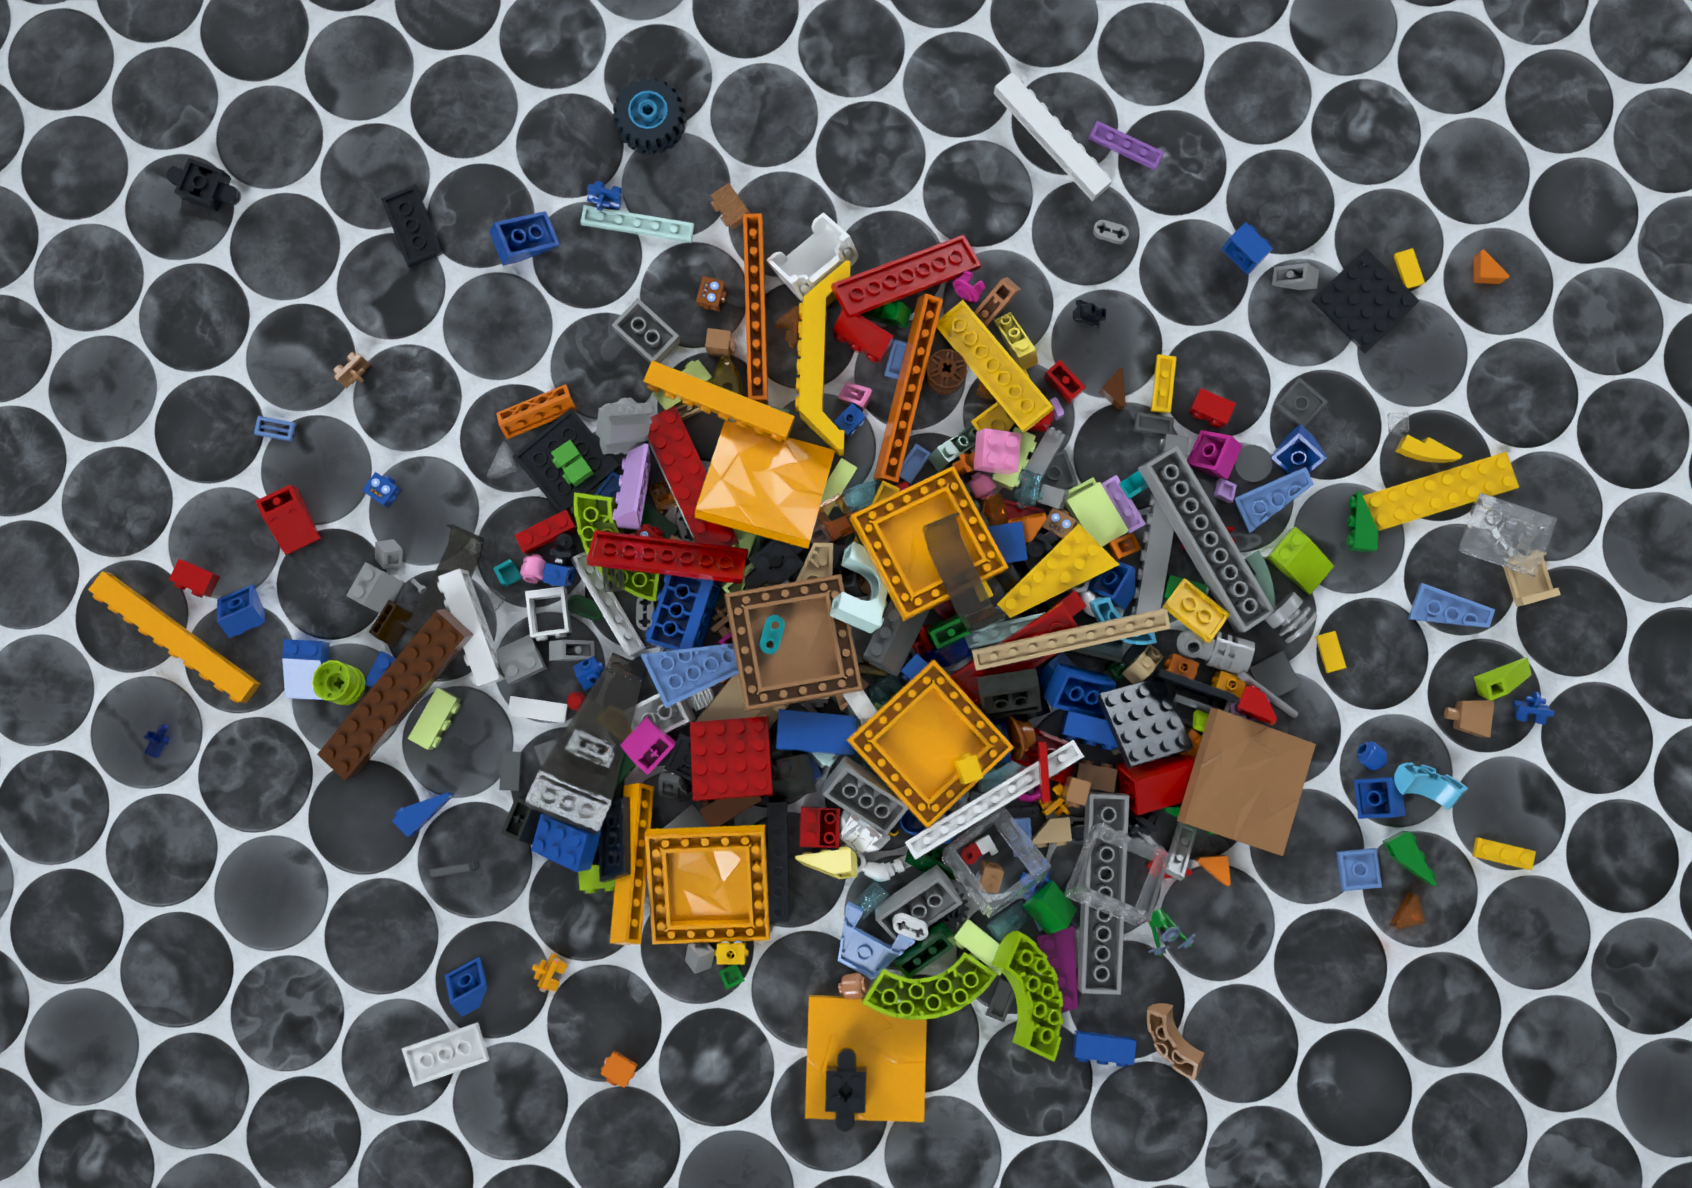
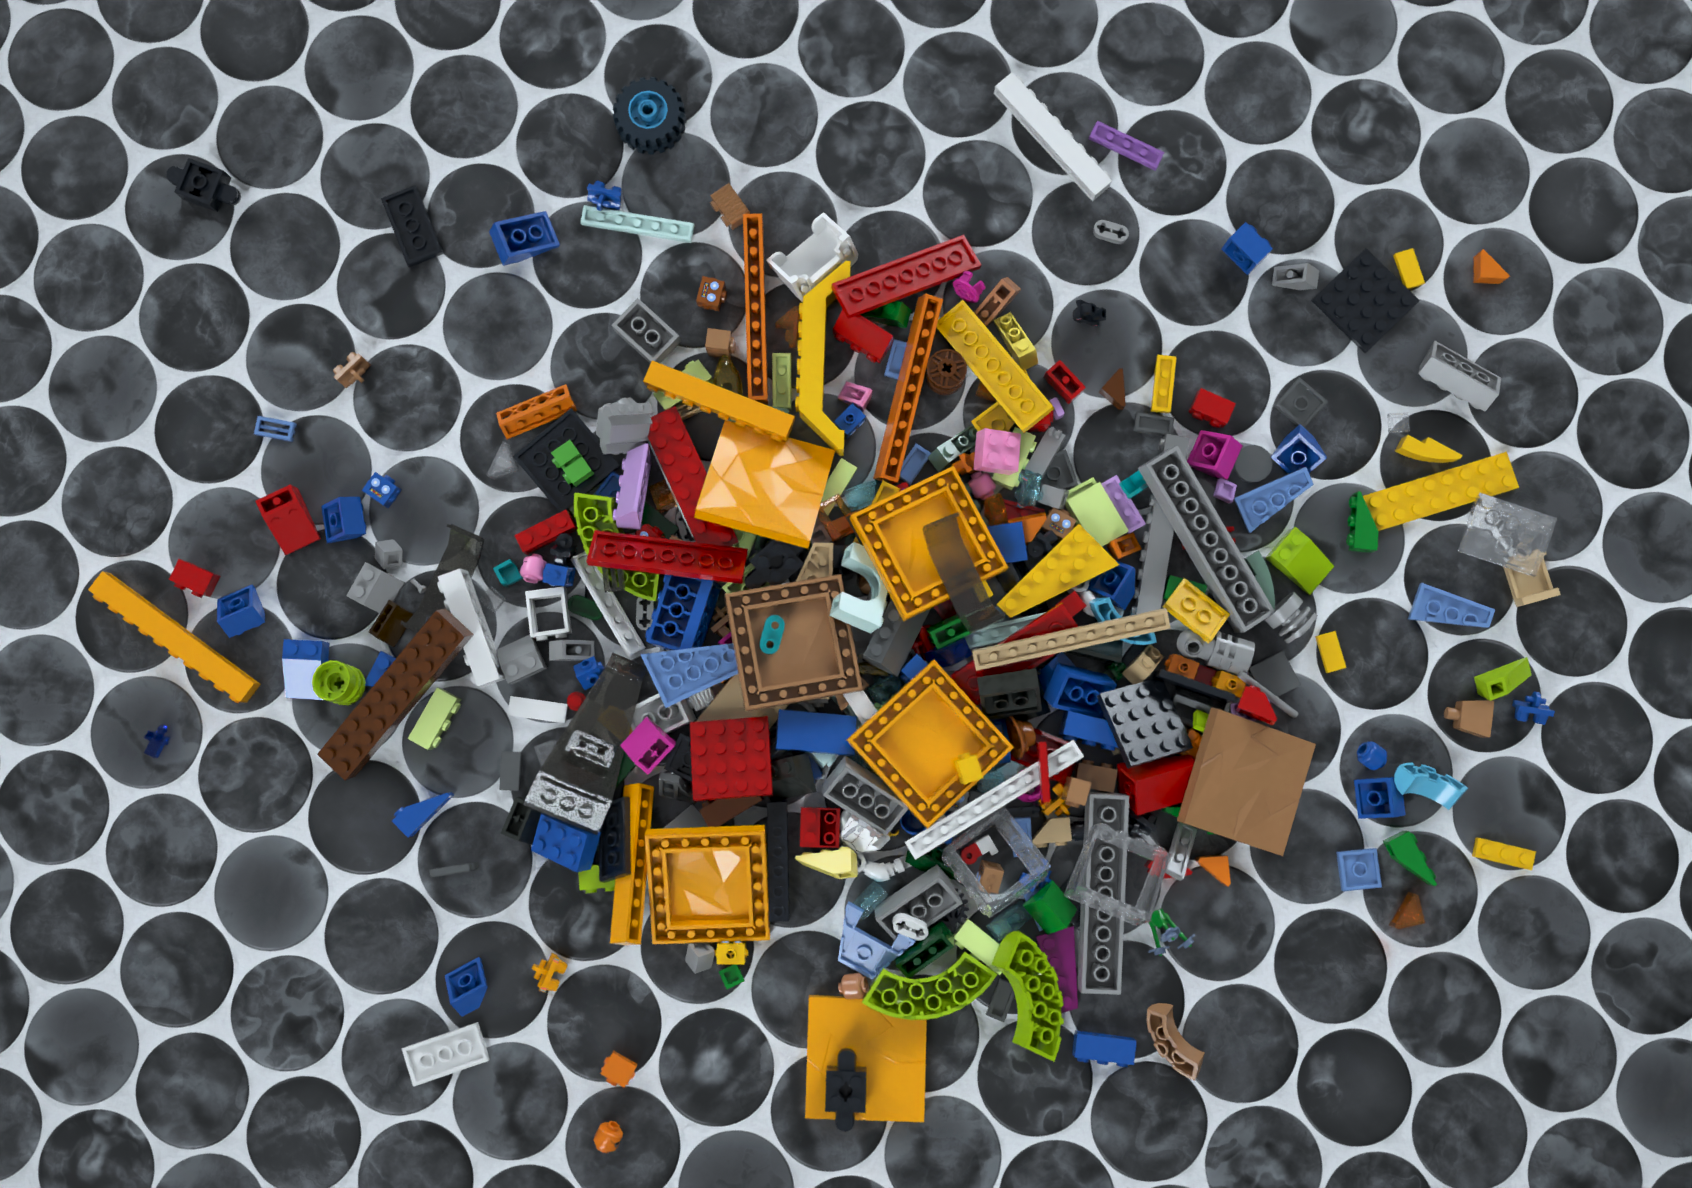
(343, 519): none -> blue slope
(608, 1137): none -> orange head
(781, 380): none -> yellowish green tile
(1205, 675): none -> red tile
(1460, 376): none -> light grey slope

